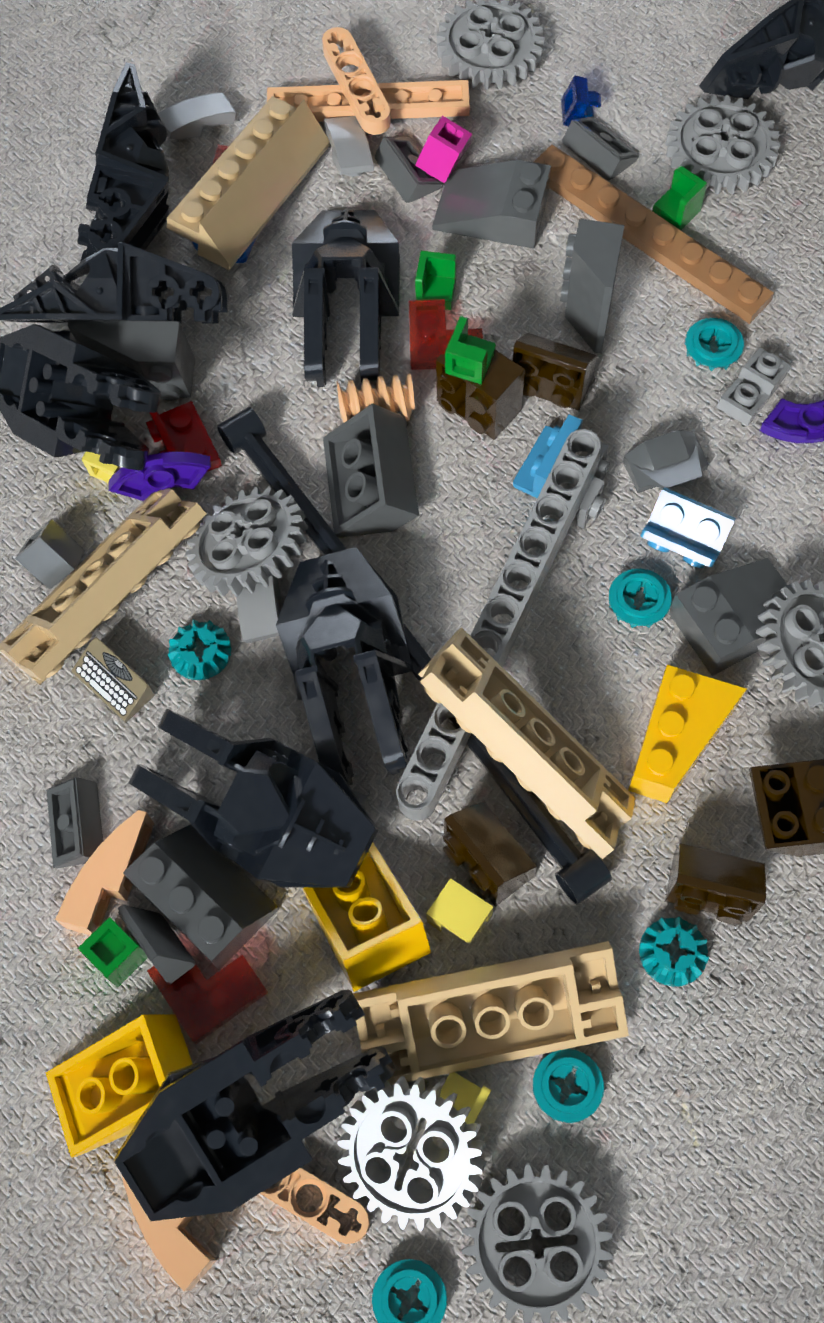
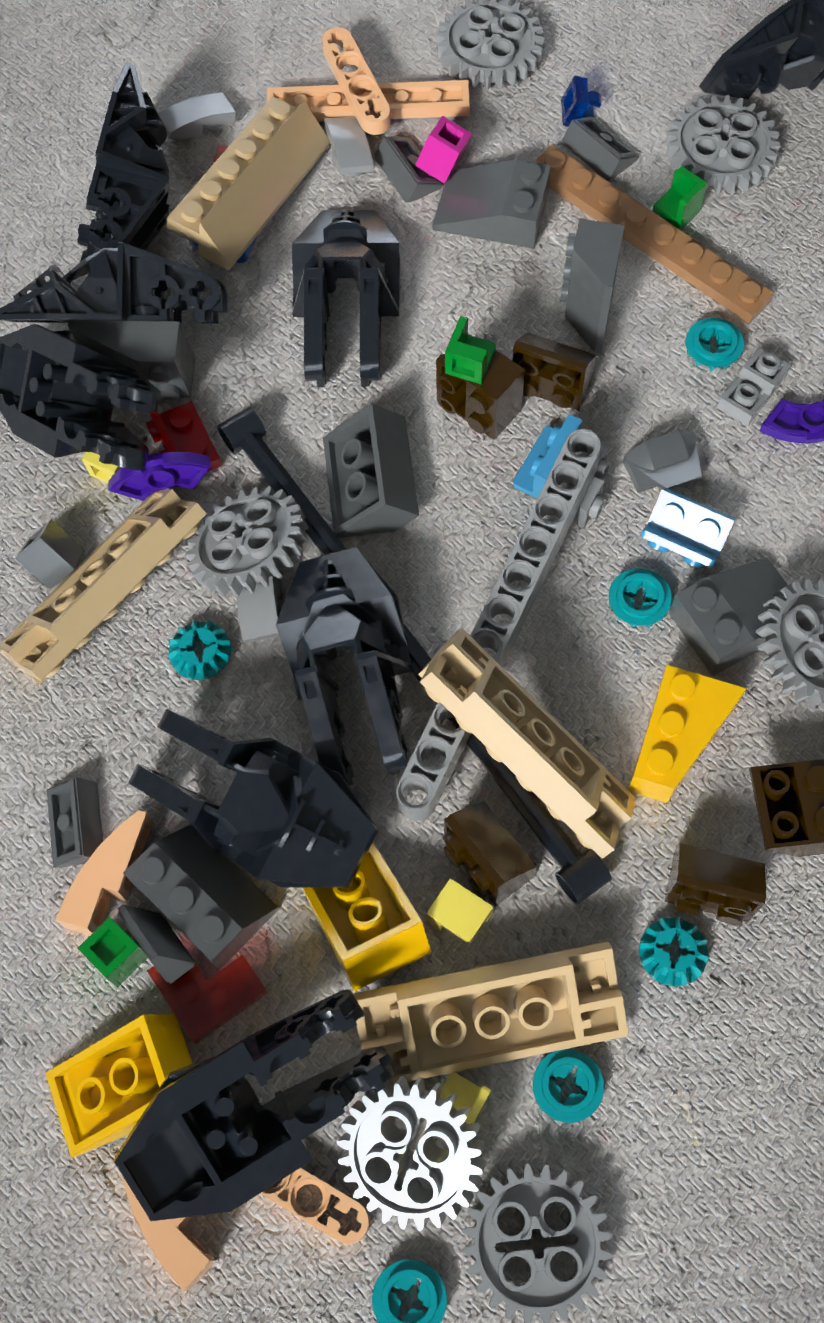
(112, 680): slope -> none
(393, 397): light nougat piece -> none
(429, 332): clear red plate -> none
(436, 277): green panel -> none

